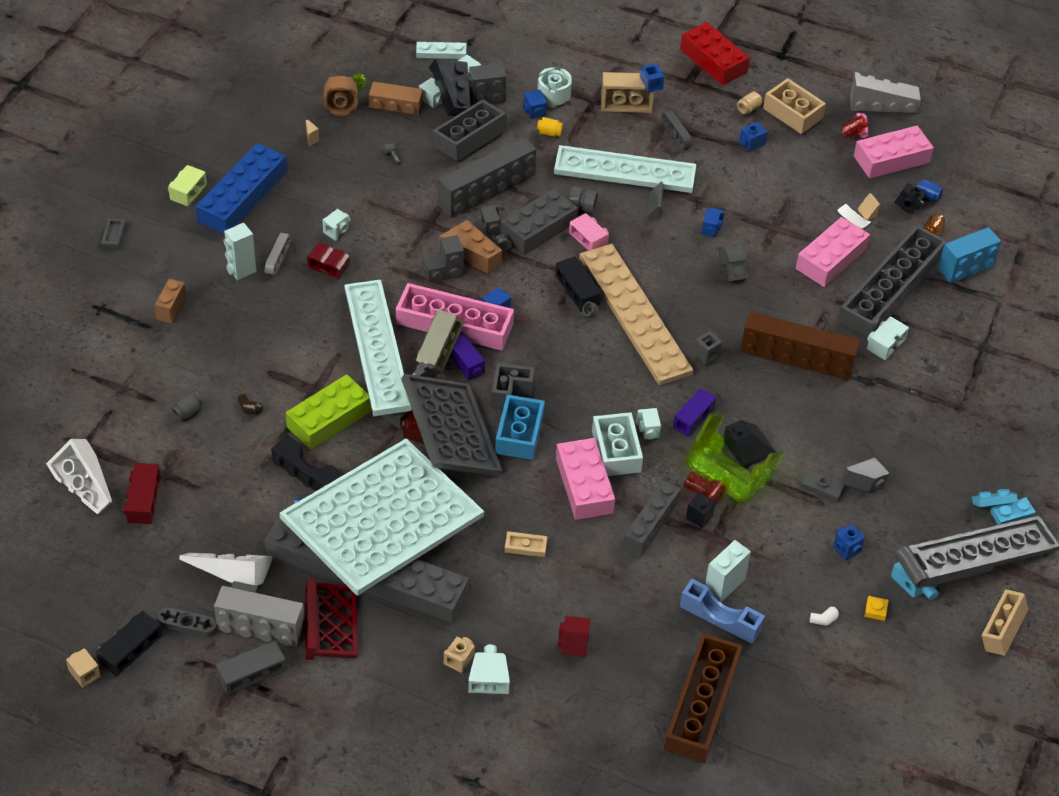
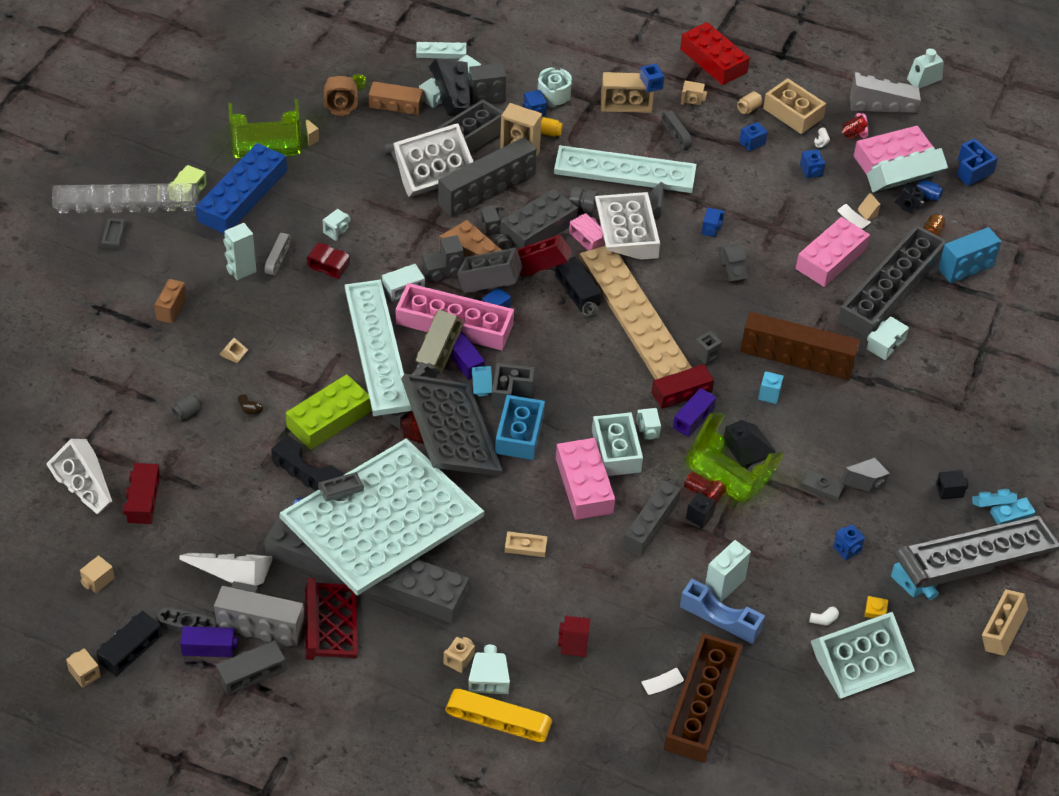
(97, 574): none -> tan brick
(125, 197): none -> clear brick
(208, 641): none -> dark purple brick
(234, 351): none -> tan slope
(279, 135): none -> clear neon green windscreen
(340, 486): none -> dark grey plate
(396, 281): none -> light aqua brick
(431, 157): none -> white slope
(482, 380): none -> medium azure brick
(490, 270): none -> dark grey brick
(499, 715): none -> yellow beam
(520, 123): none -> tan brick
(543, 255): none -> dark red brick
(628, 225): none -> white slope
(663, 681): none -> white sticker
(681, 386): none -> dark red brick
(693, 93): none -> tan brick
(770, 387): none -> medium azure brick
(812, 163): none -> blue brick
(823, 138): none -> white arm
(863, 655): none -> light aqua slope
(907, 169): none -> light aqua brick
(926, 69): none -> light aqua torso
(951, 484): none -> black brick
(975, 162): none -> blue brick

